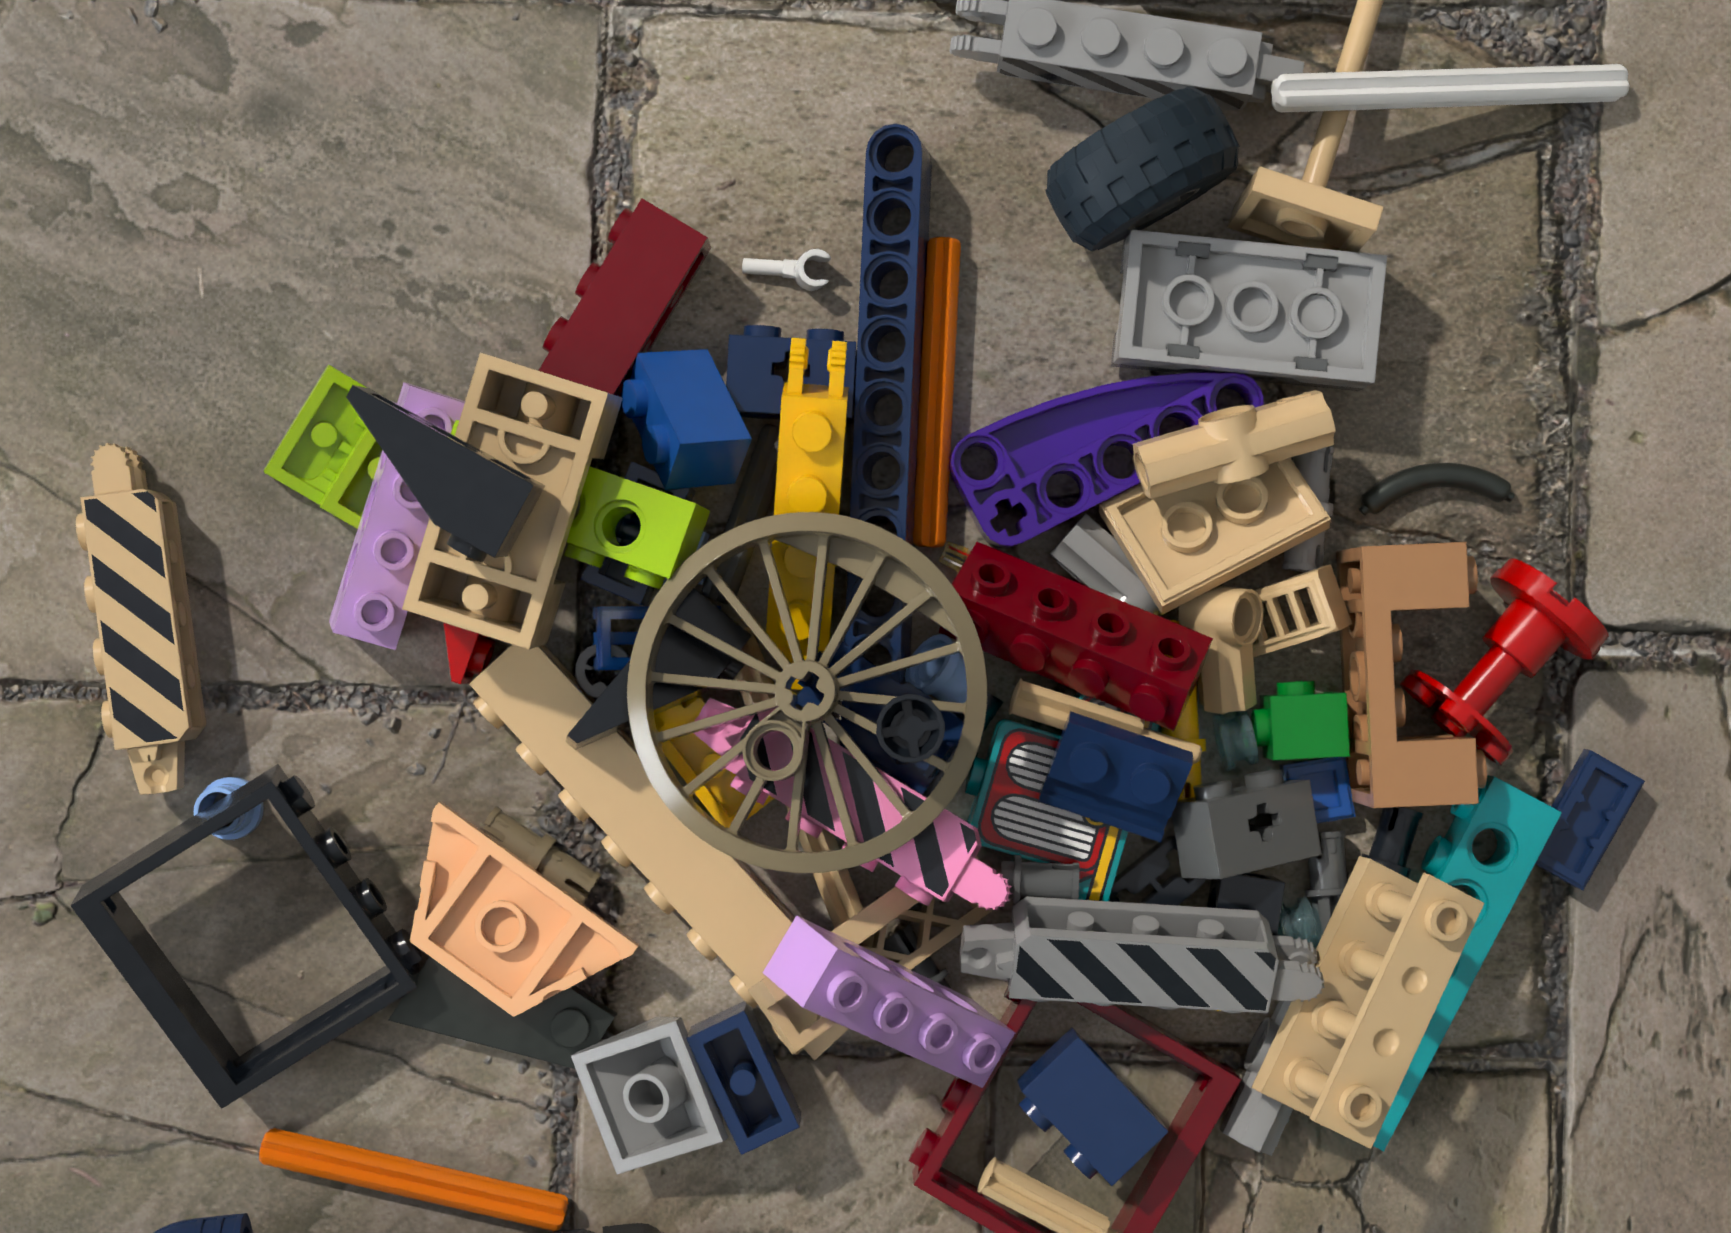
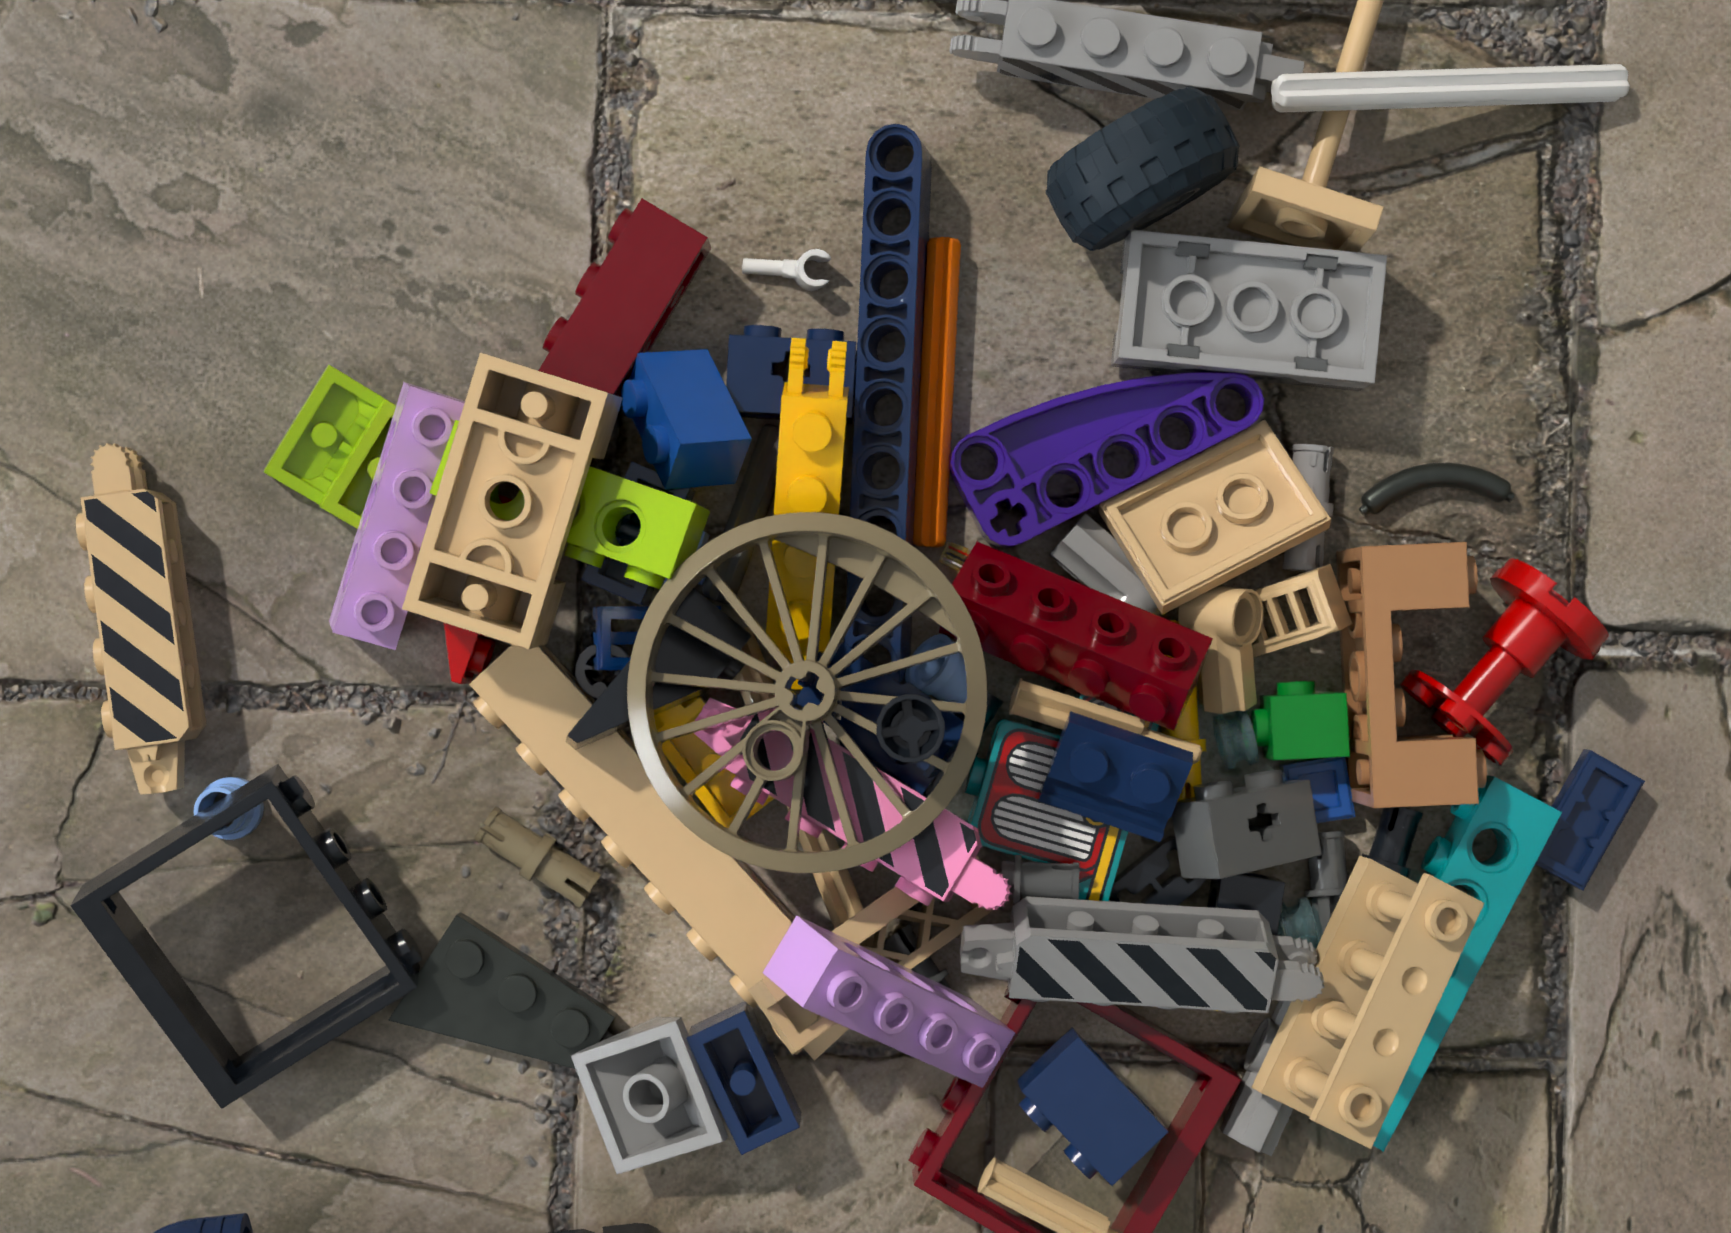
(413, 1179): orange axle -> none
(453, 481): black slope -> none
(505, 921): light nougat wing -> none
(1234, 444): tan piece -> none

